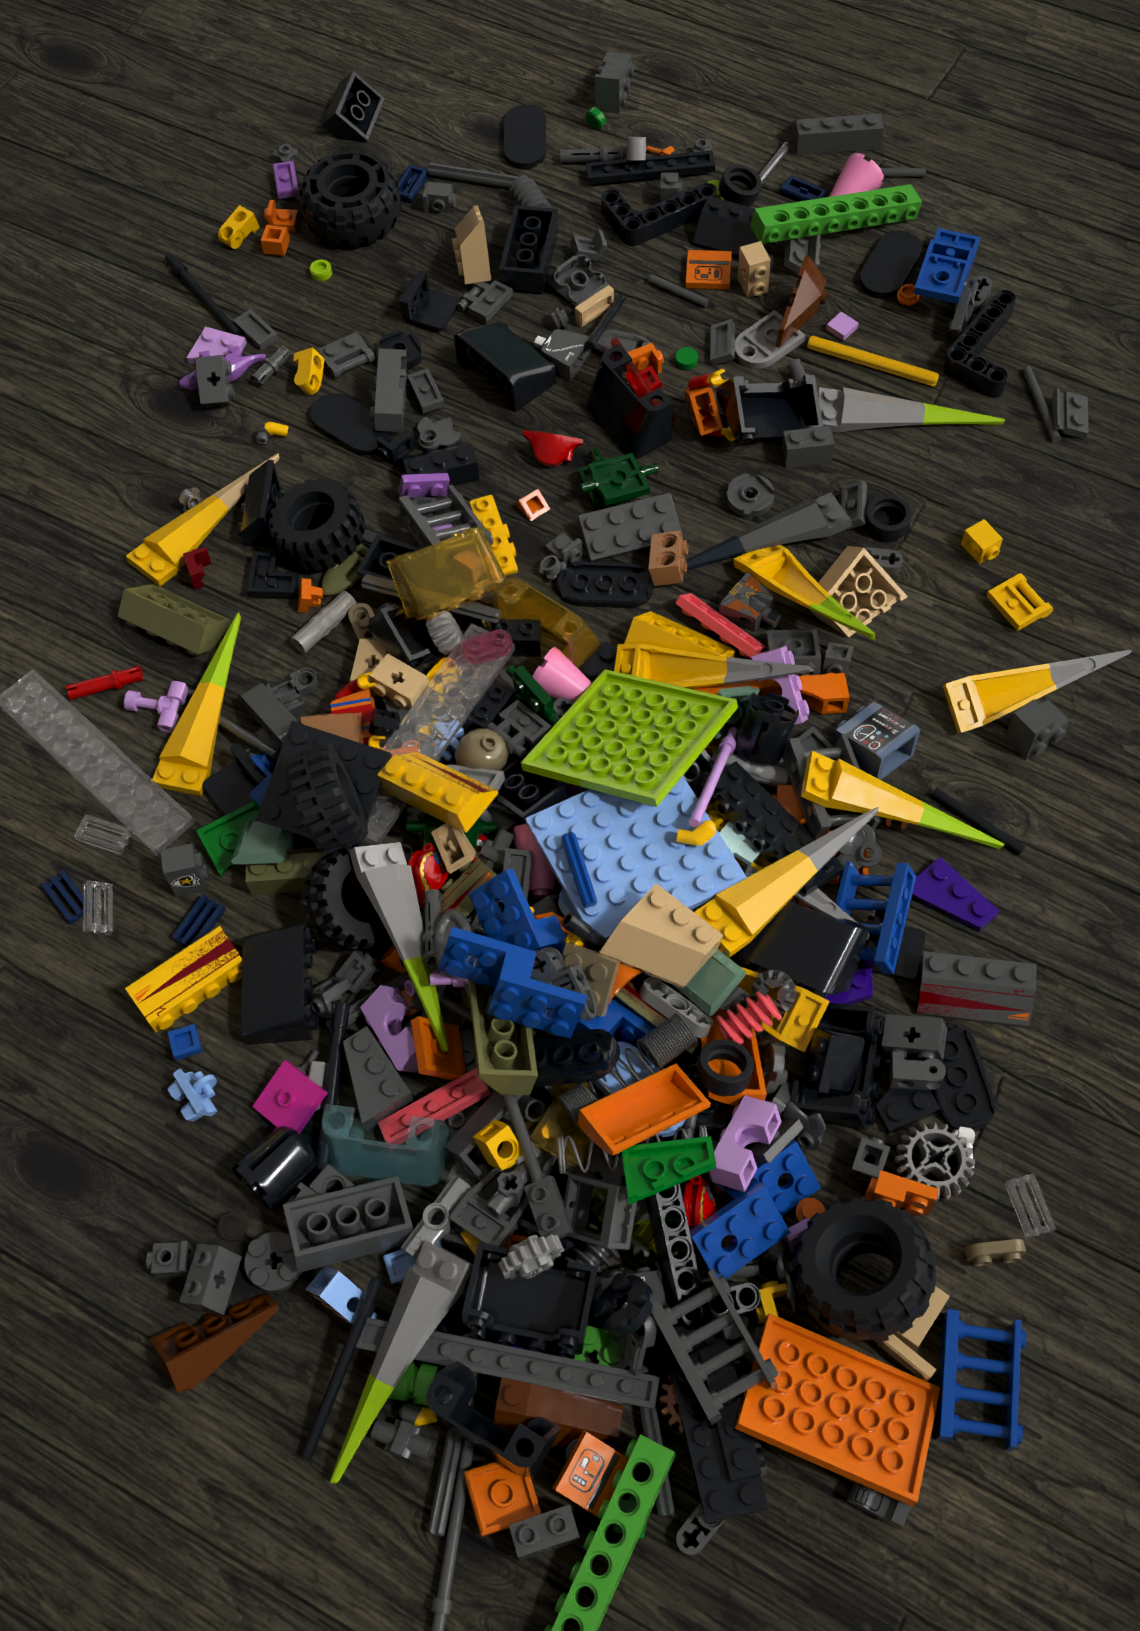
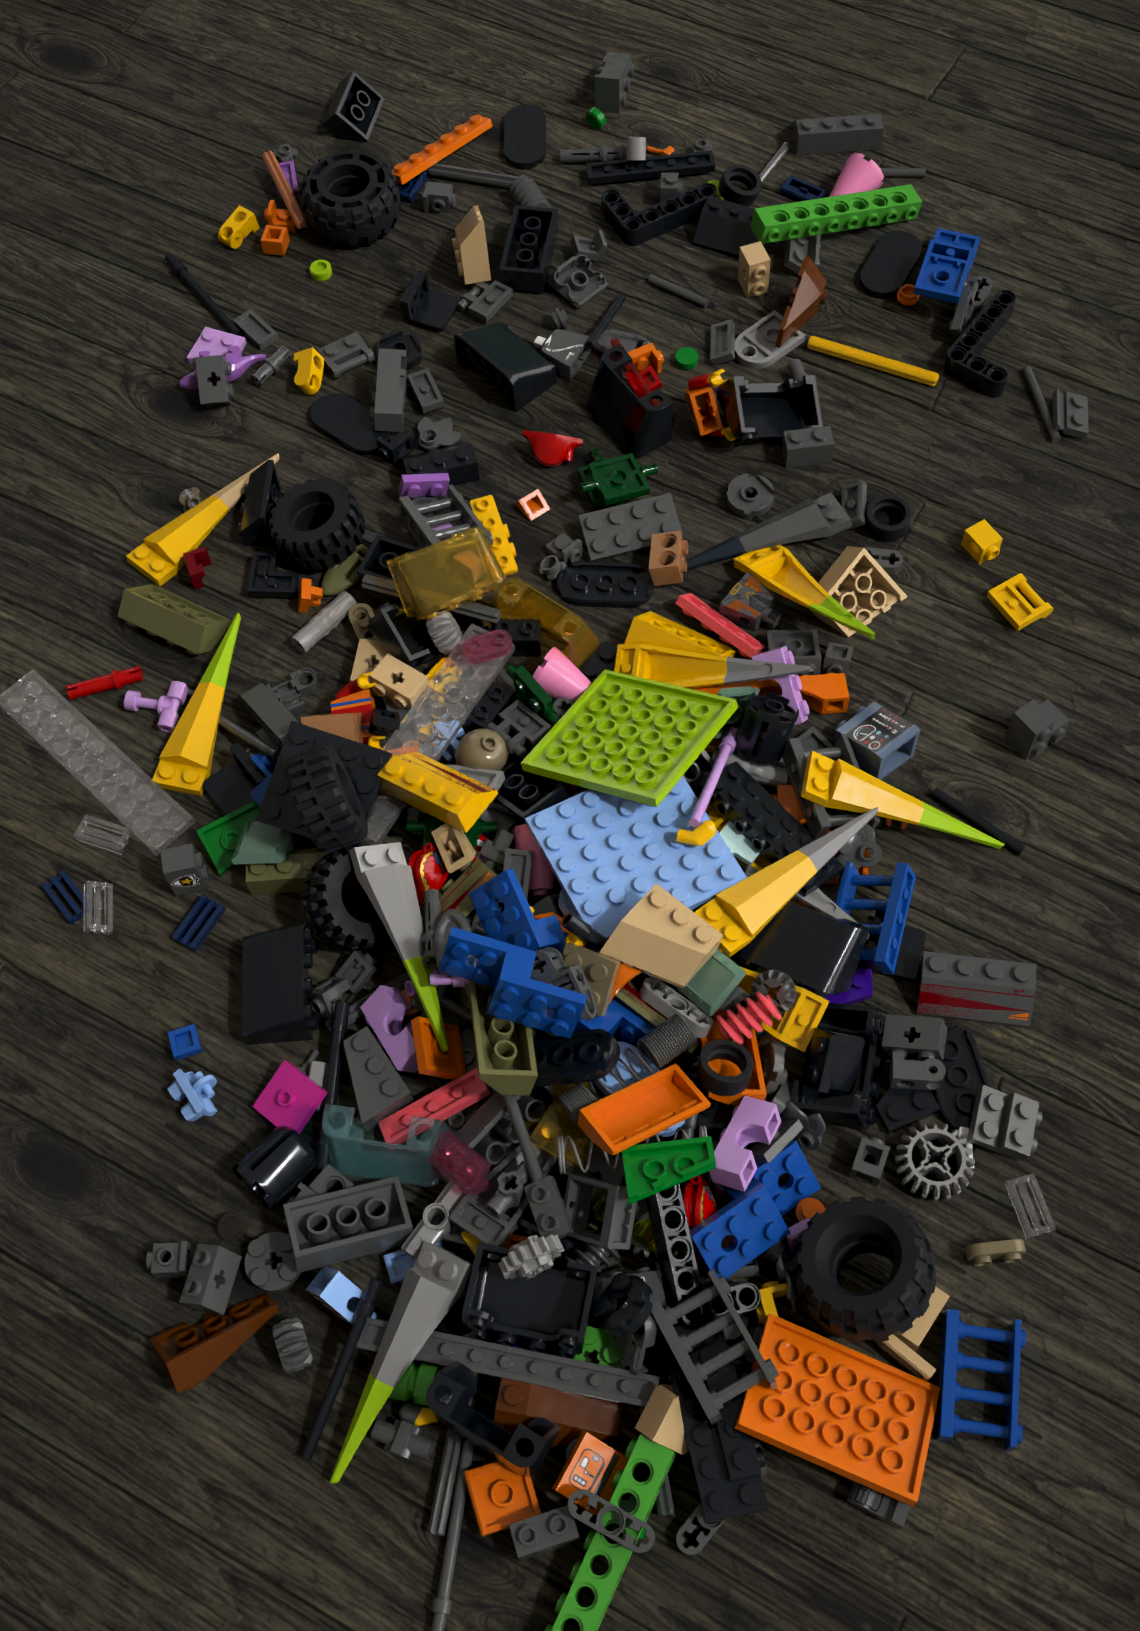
(187, 979): yellow slope -> none
(268, 430): arm -> none
(284, 189): none -> nougat axle
(292, 1344): none -> dark grey gear
(392, 959): orange tile -> none
(440, 149): none -> orange plate
(460, 1164): none -> clear pink bracket
(489, 1140): yellow brick -> none
(579, 870): blue axle -> none
(585, 1517): none -> dark grey beam
(594, 306): tan tile -> none
(663, 1420): none -> tan slope
(708, 269): orange tile -> none
(842, 326): lavender tile -> none
(860, 410): light grey plate -> none
(903, 1193): orange plate -> none
(948, 891): dark purple wing -> none
(989, 696): yellow plate -> none
(1004, 1123): none -> dark grey plate

